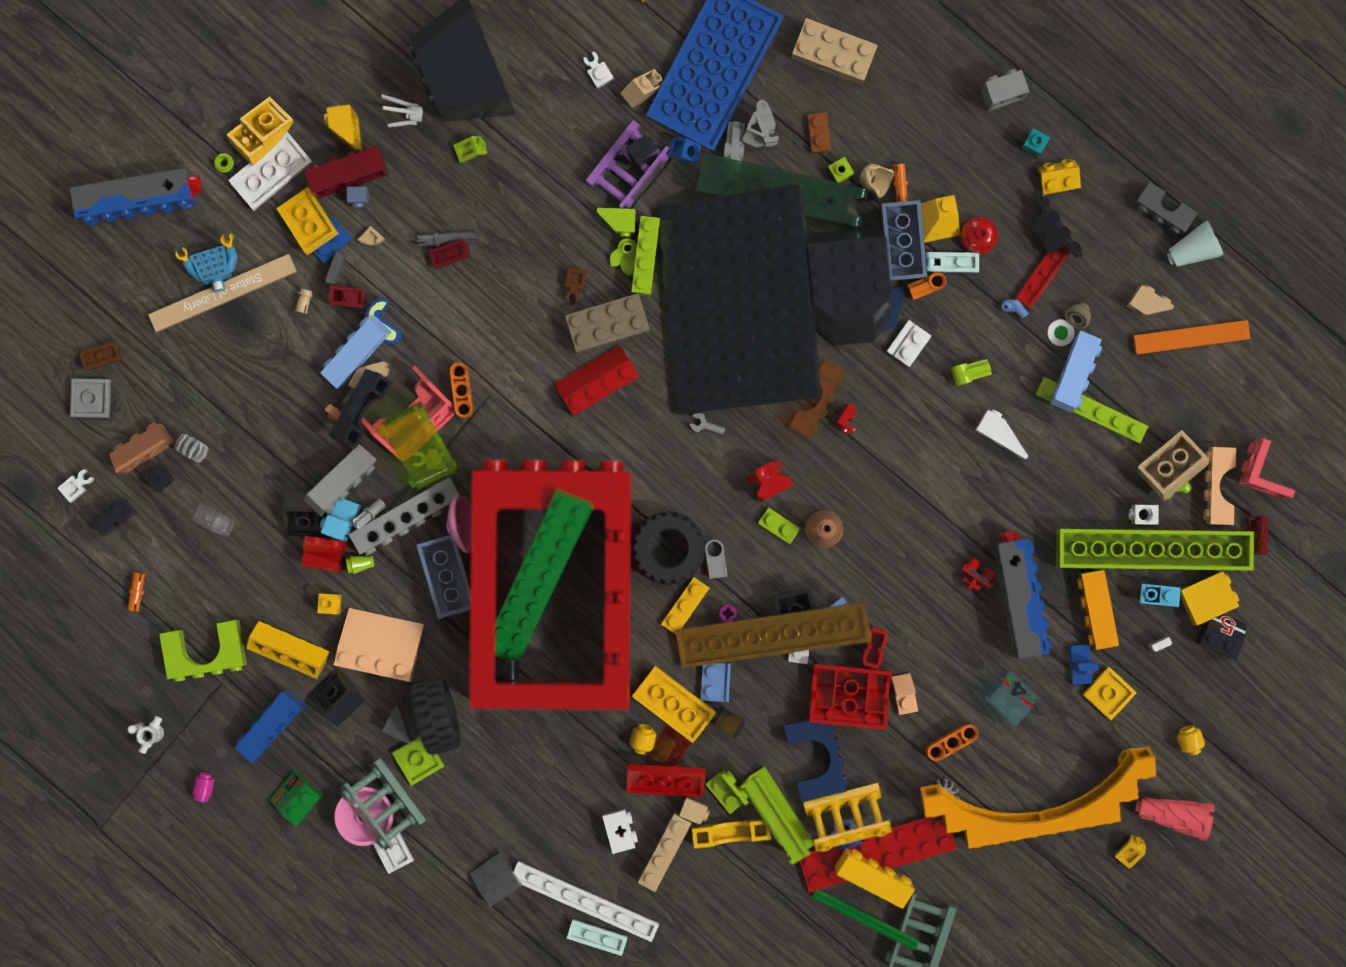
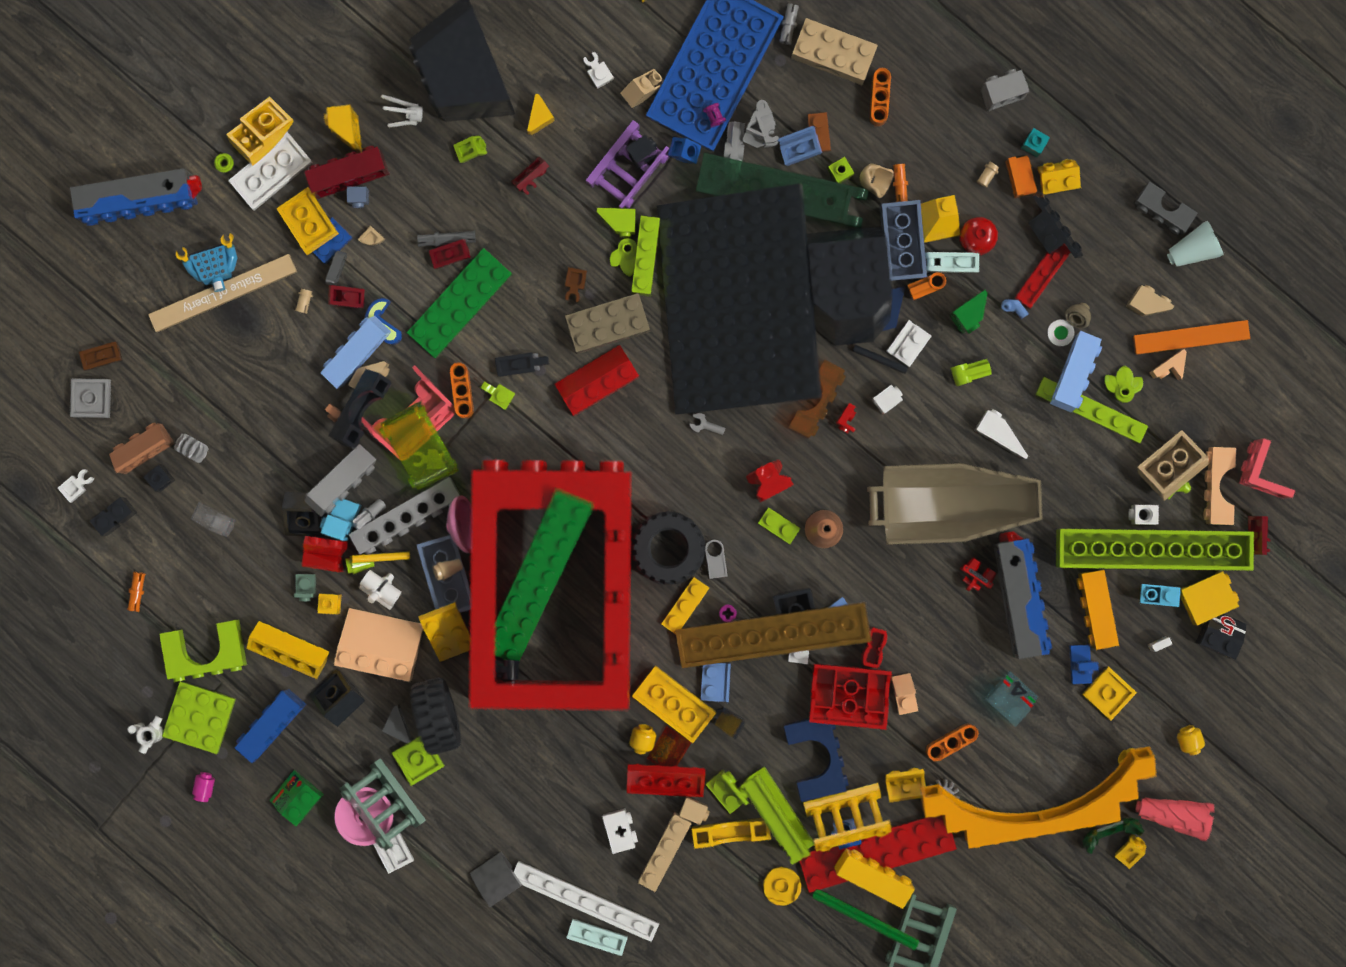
(199, 717): none -> lime plate
(305, 586): none -> sand green bracket
(380, 557): none -> yellow bar
(380, 589): none -> white pin
(445, 569): none -> tan cone
(446, 631): none -> yellow plate
(459, 303): none -> green plate
(500, 396): none -> lime plate
(519, 364): none -> black hinge
(534, 170): none -> dark red plate
(540, 116): none -> yellow slope
(719, 118): none -> magenta bush
(787, 884): none -> yellow tile
(789, 24): none -> light grey pin
(800, 145): none -> medium blue plate
(880, 87): none -> orange beam
(880, 359): none -> black piece
(888, 399): none -> white brick
(904, 785): none -> yellow bracket
(952, 503): none -> dark tan windscreen
(970, 314): none -> green slope
(987, 175): none -> tan pin
(1021, 176): none -> orange panel
(1123, 381): none -> lime plate
(1129, 825): none -> dark green piece
(1175, 364): none -> light nougat slope

